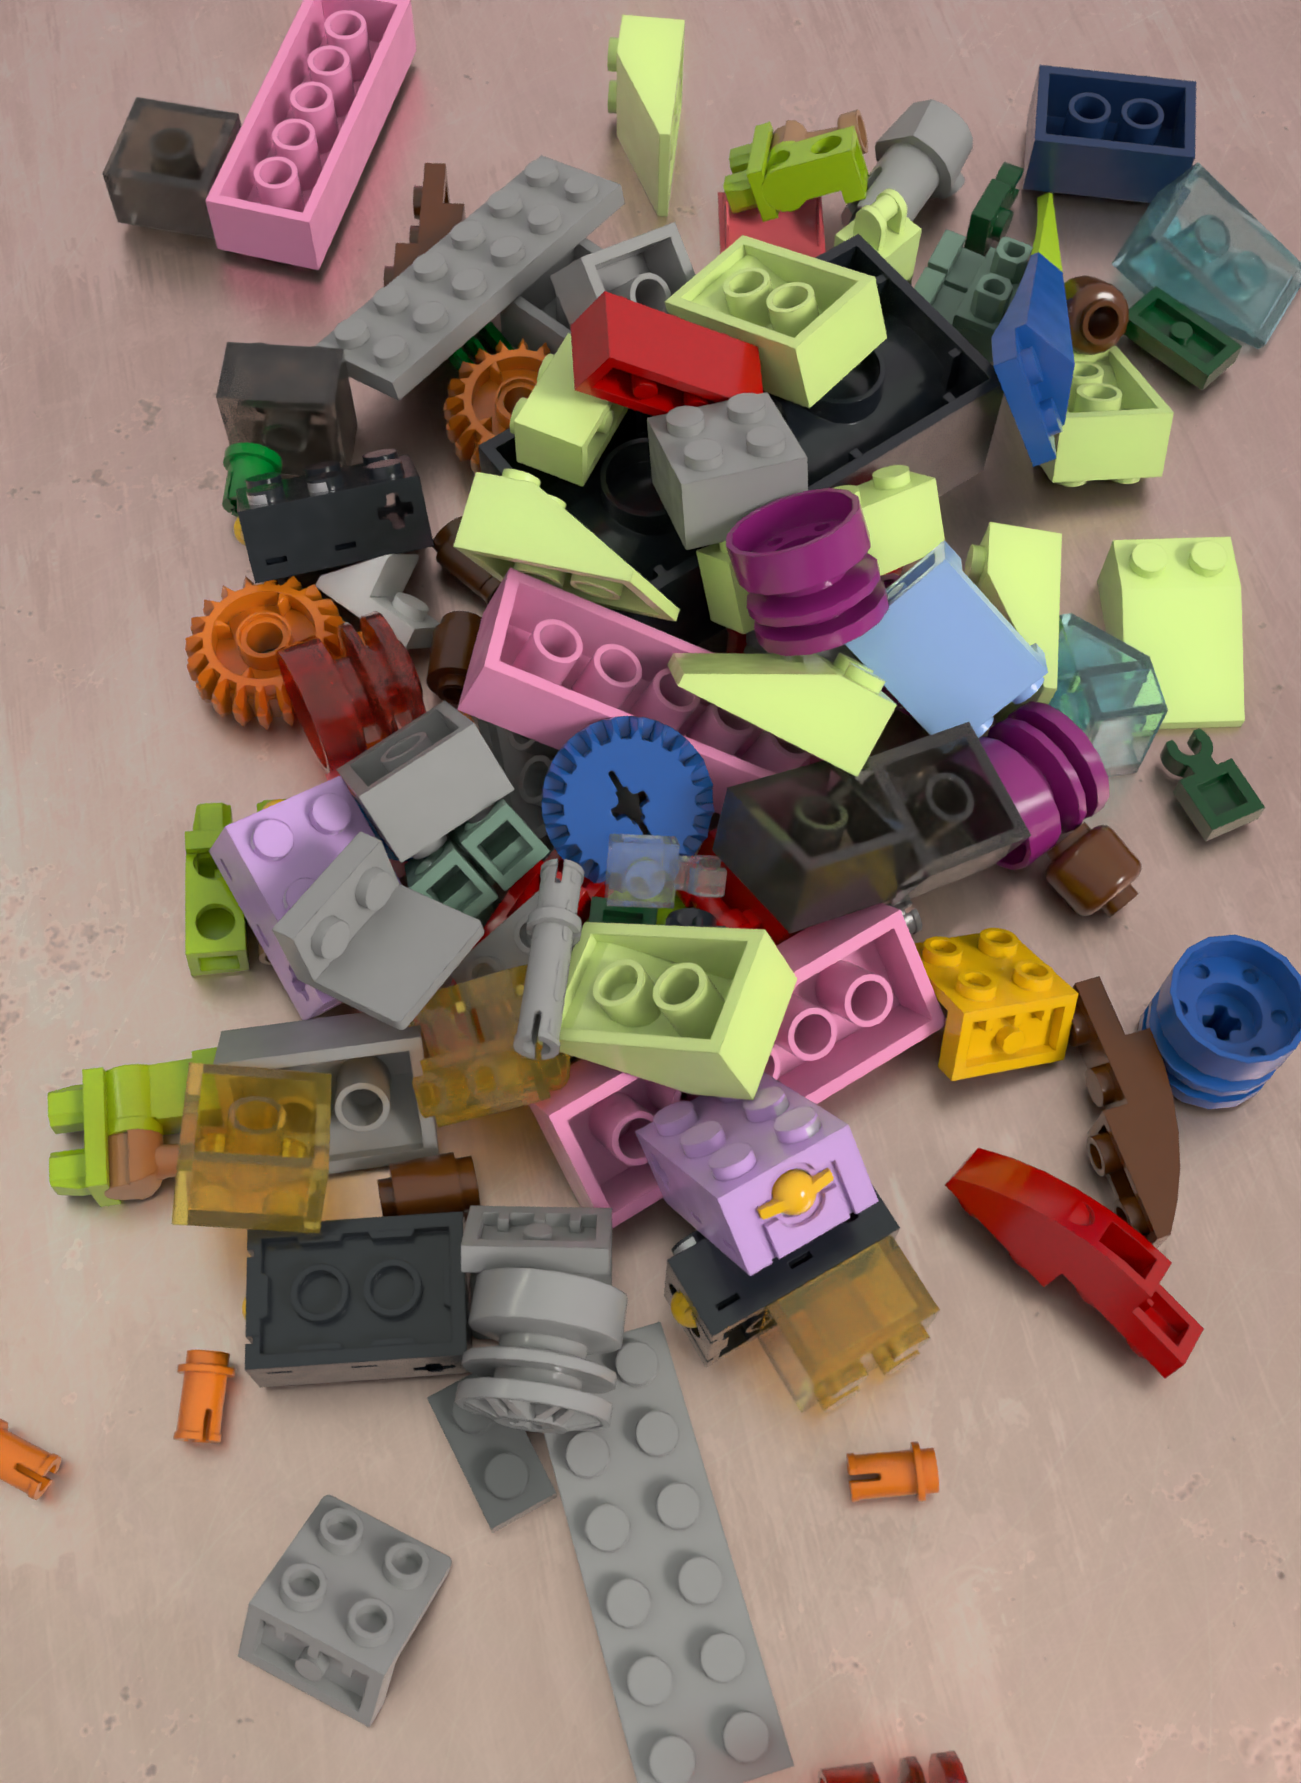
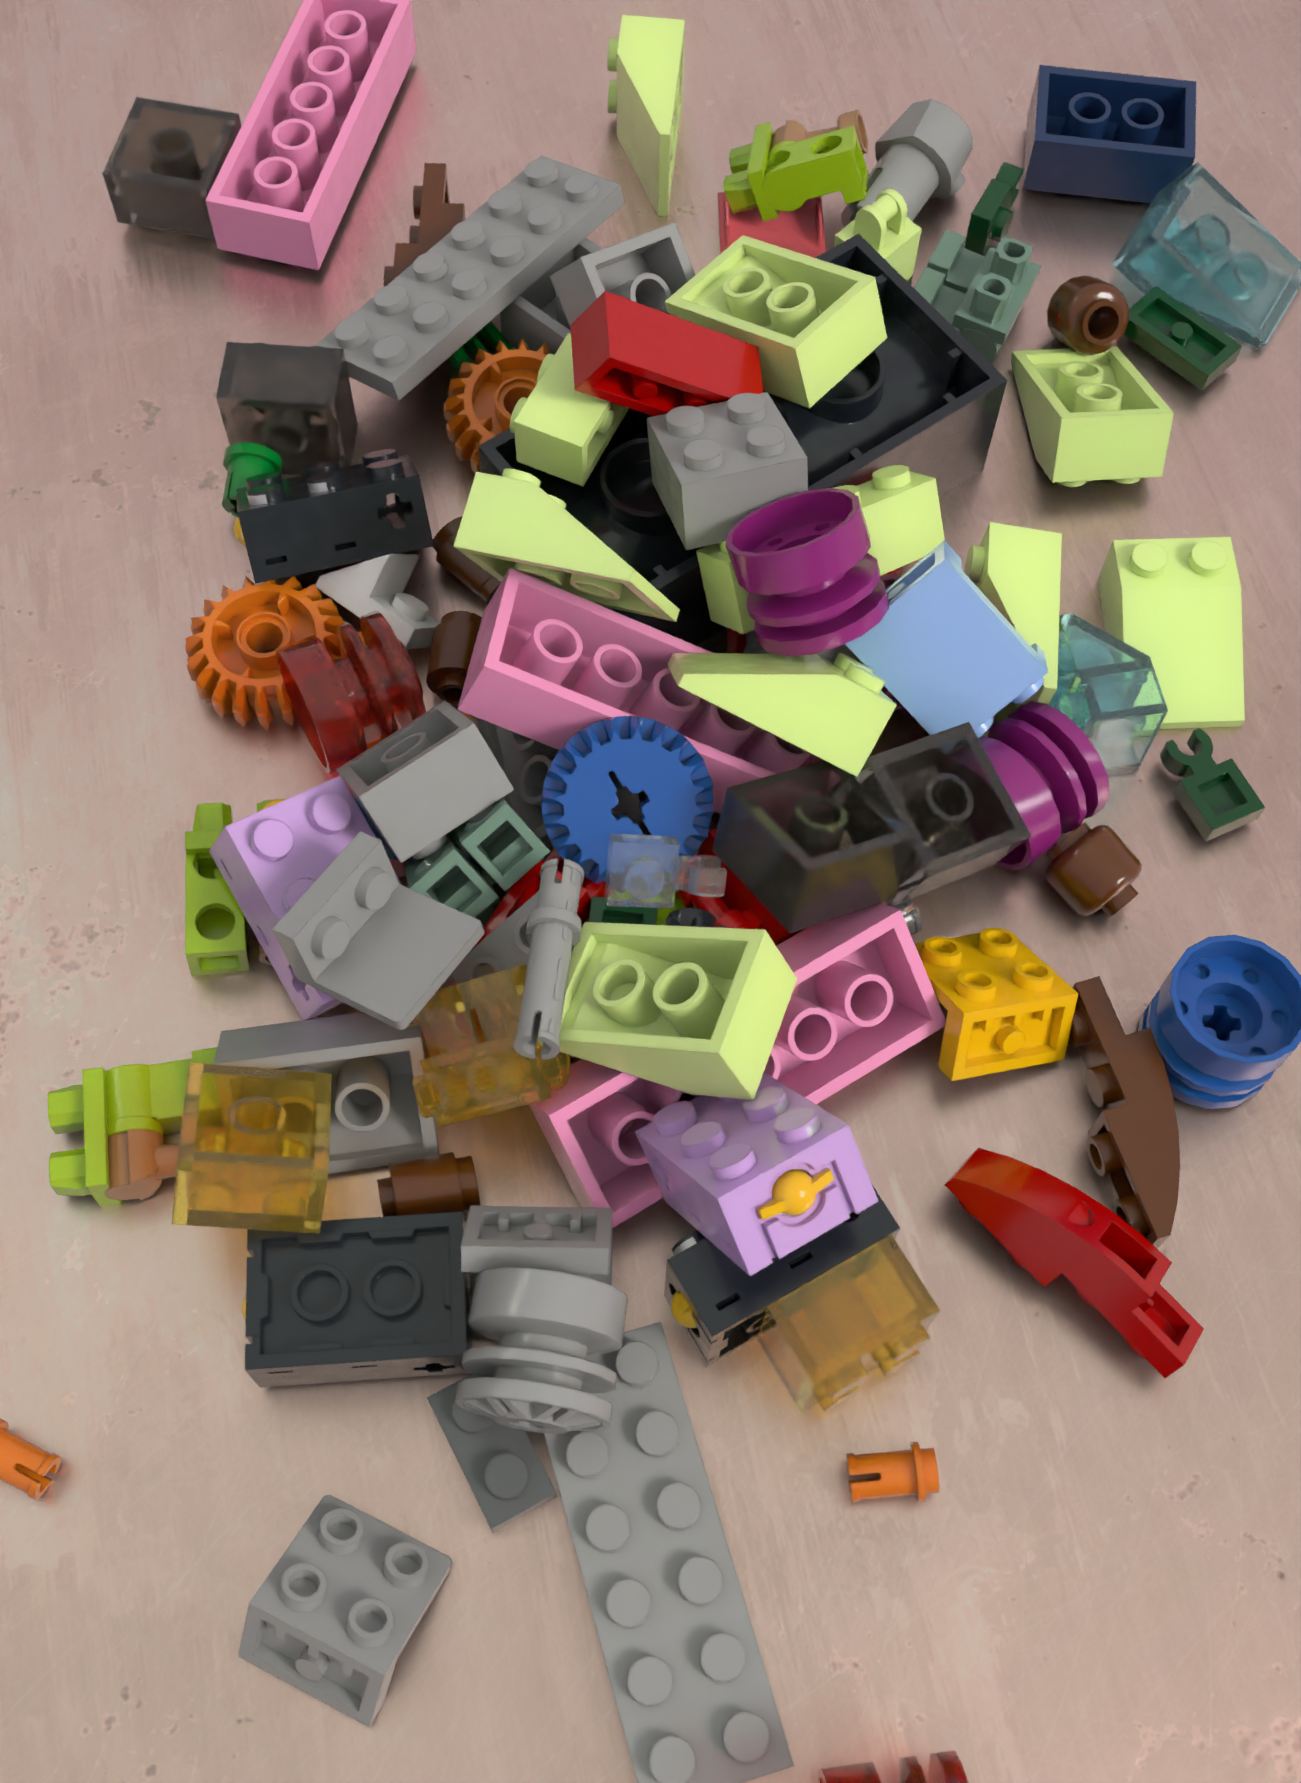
(202, 1395): orange pin -> none
(1035, 344): blue plate -> none

